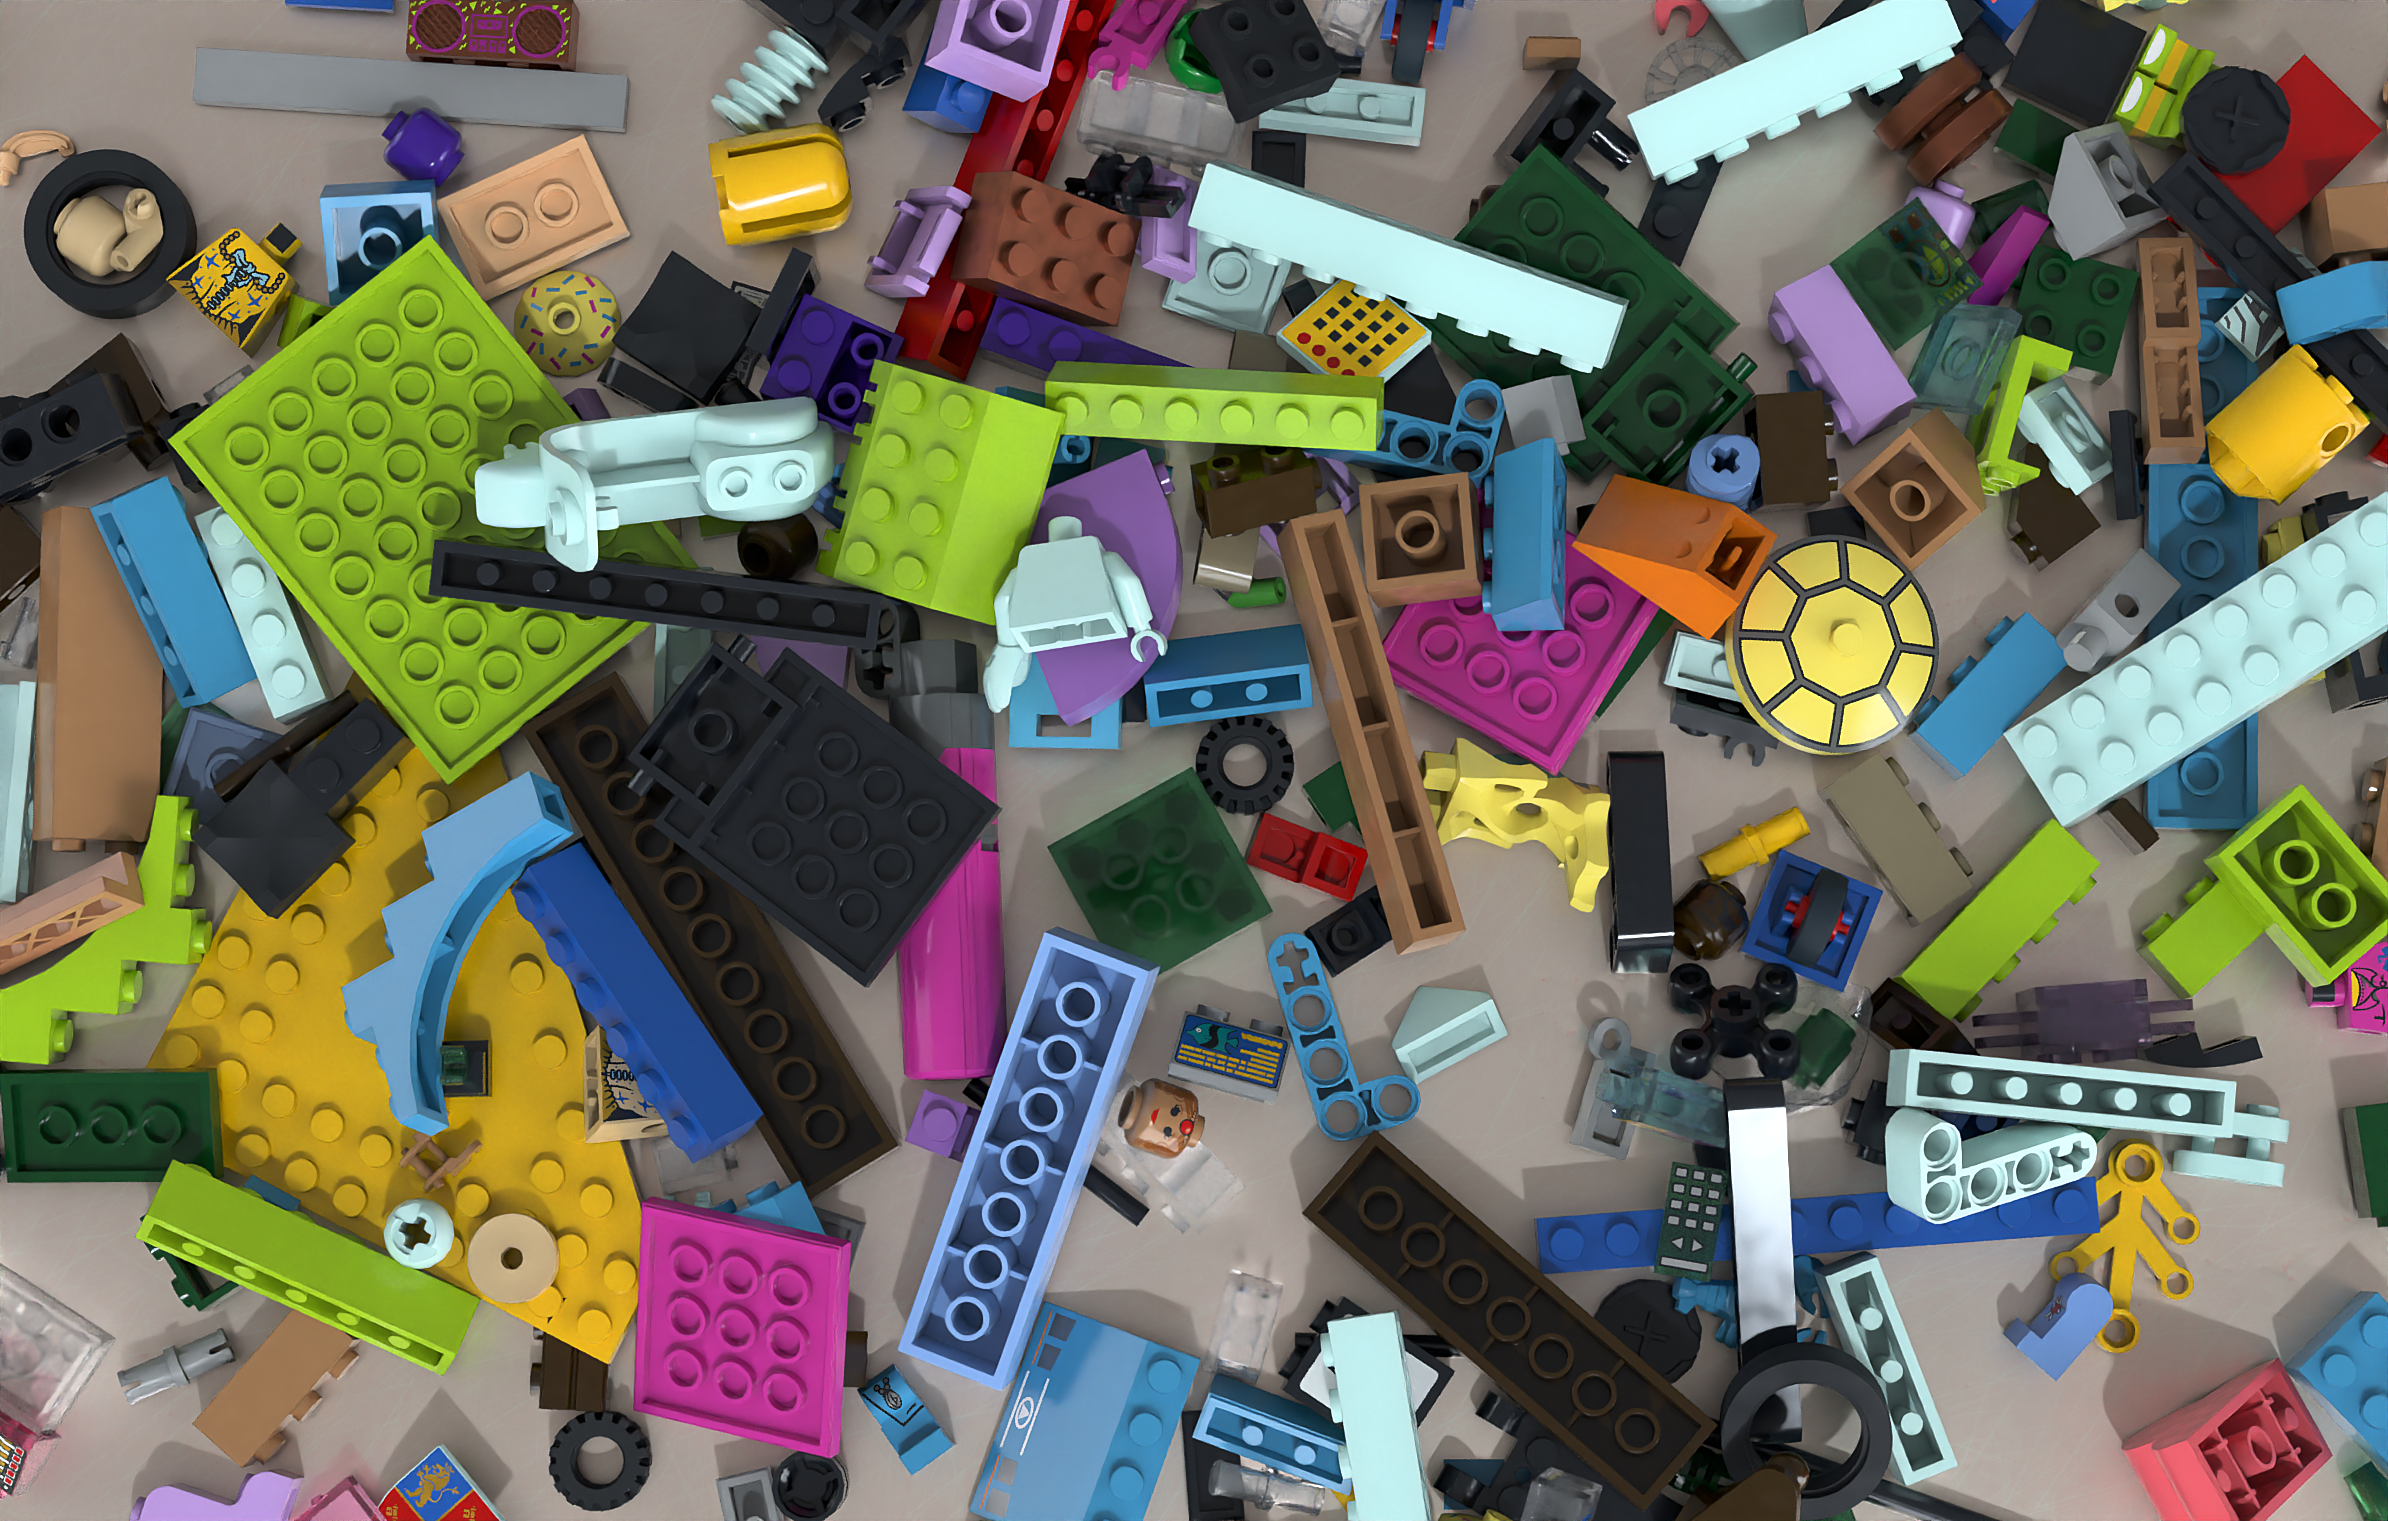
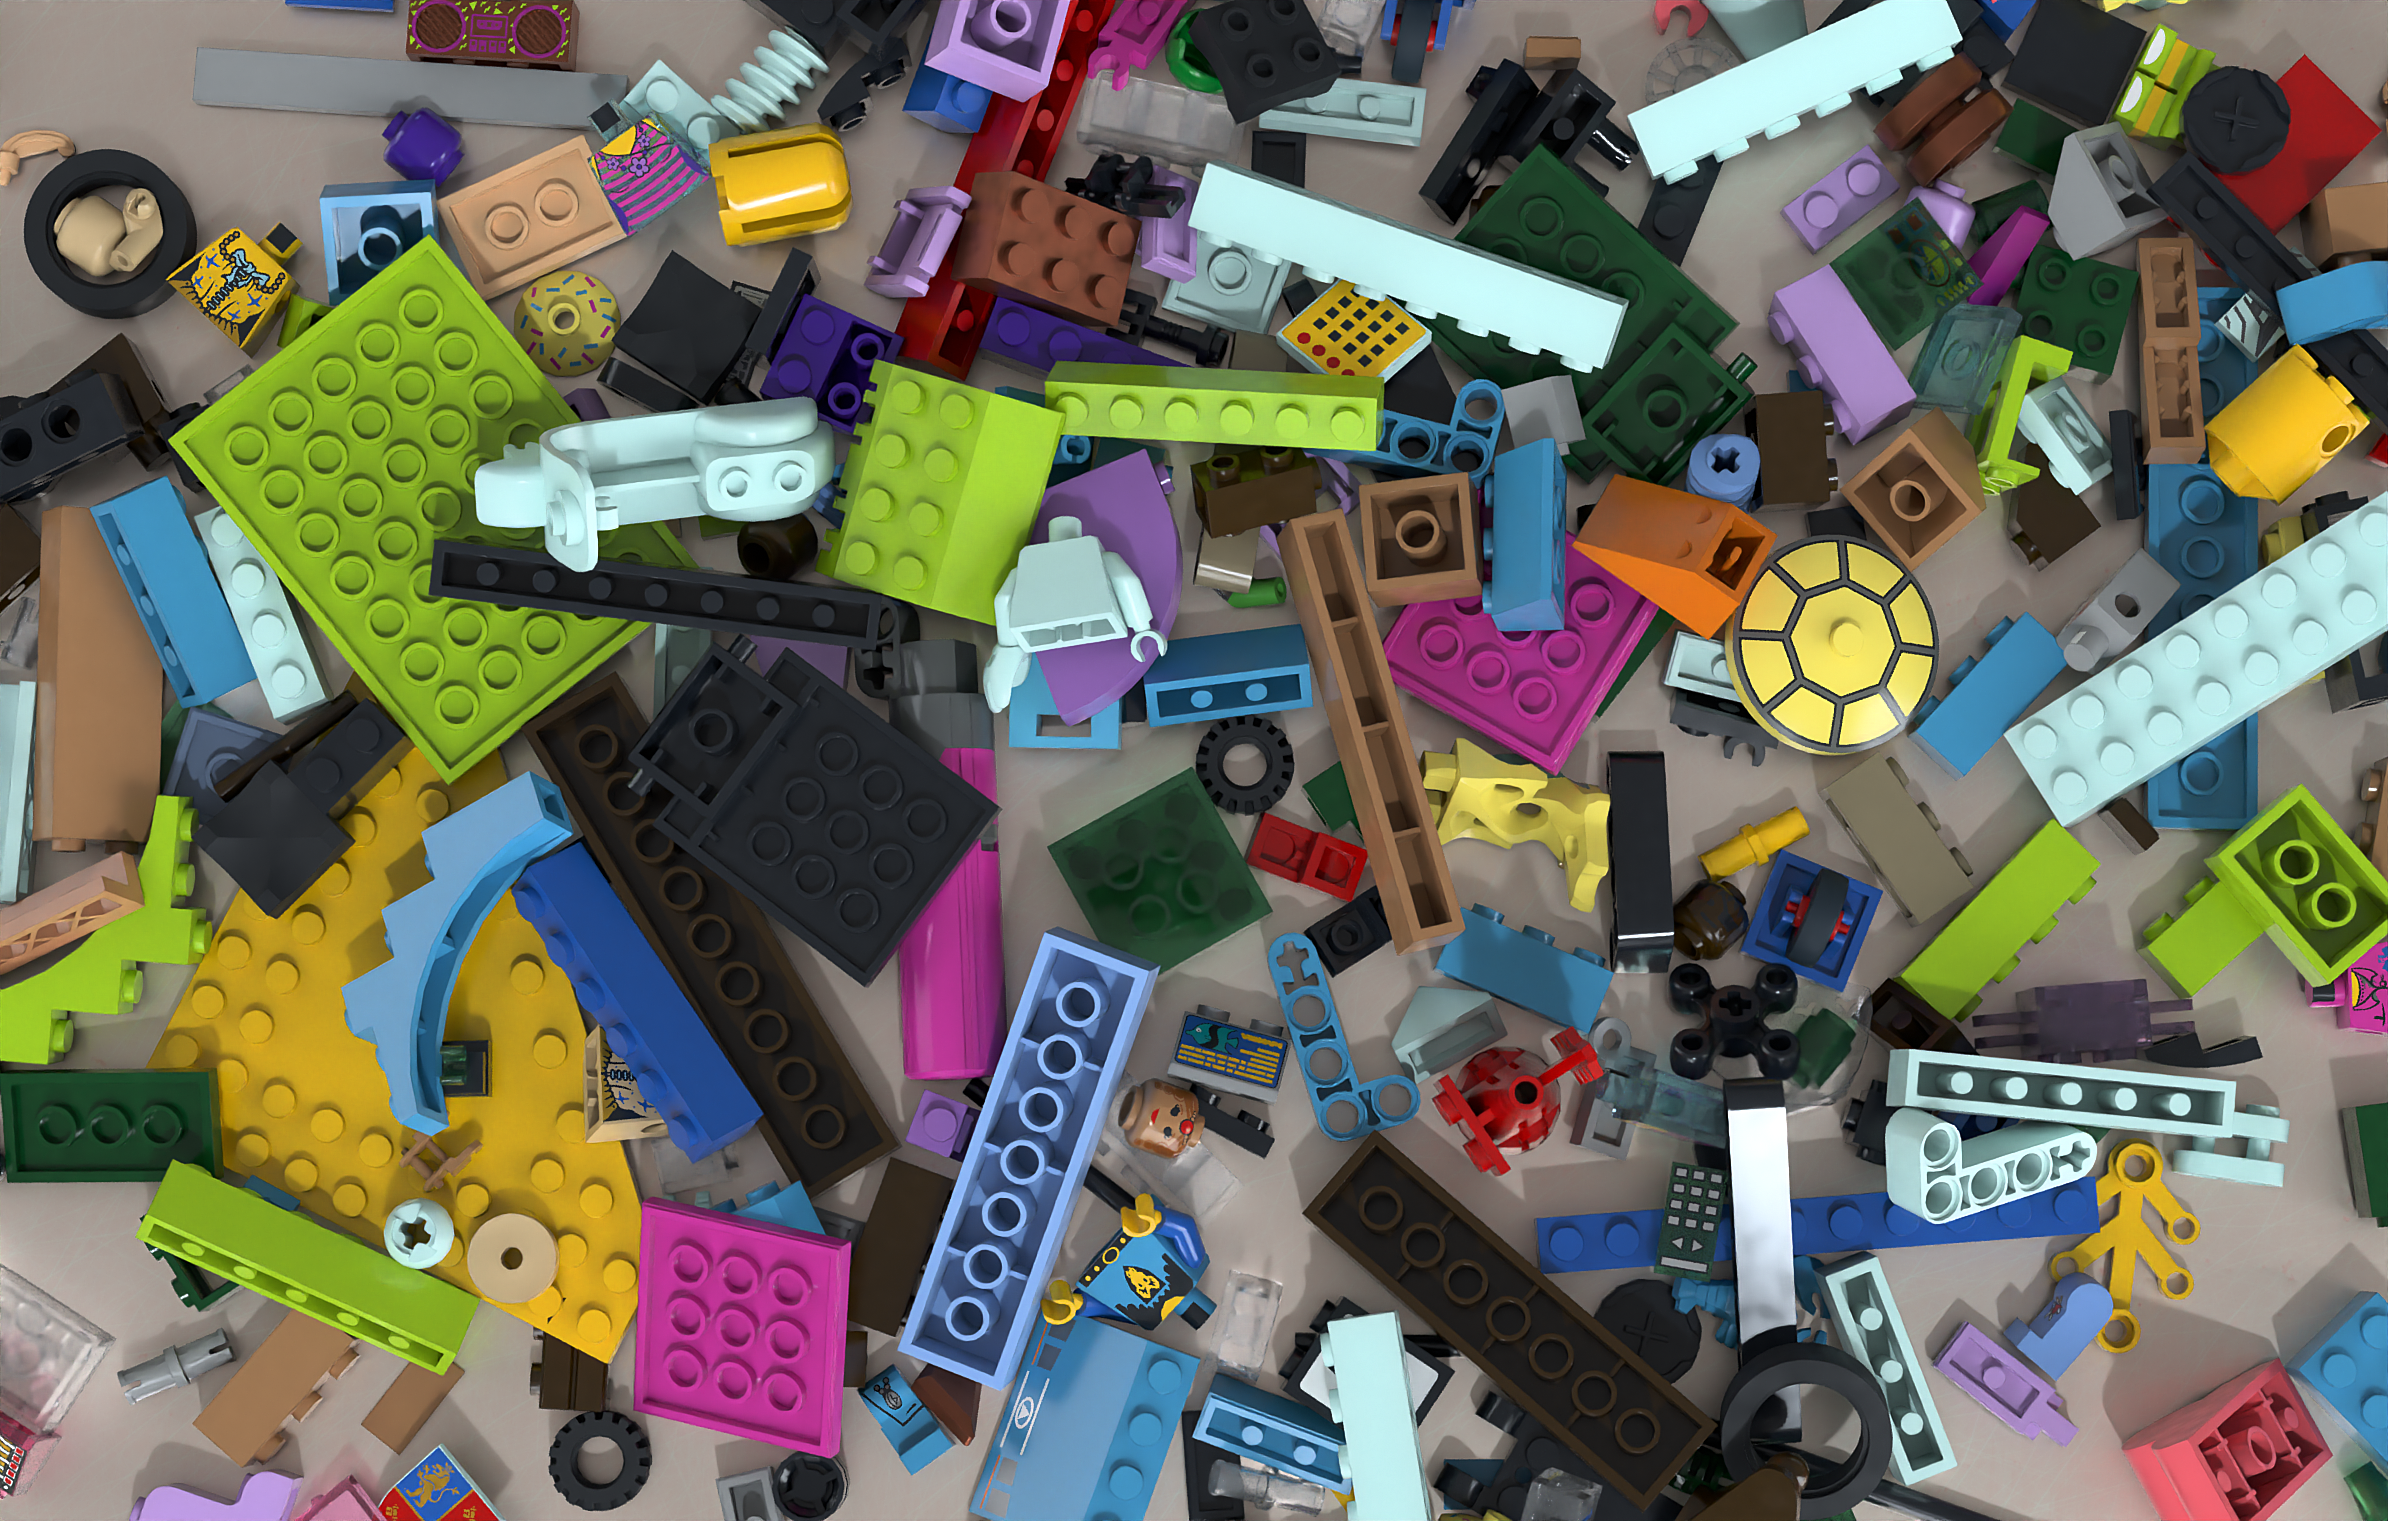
(409, 1404): none -> medium nougat sticker
(643, 165): none -> torso
(679, 106): none -> light aqua plate
(896, 1246): none -> dark brown brick
(951, 1399): none -> copper piece
(1140, 1272): none -> torso
(1208, 345): none -> black hinge
(1244, 1131): none -> black plate
(1486, 1103): none -> red piece
(1500, 102): none -> black hinge
(1526, 969): none -> dark azure brick
(1840, 199): none -> lavender plate
(2003, 1385): none -> lavender hinge

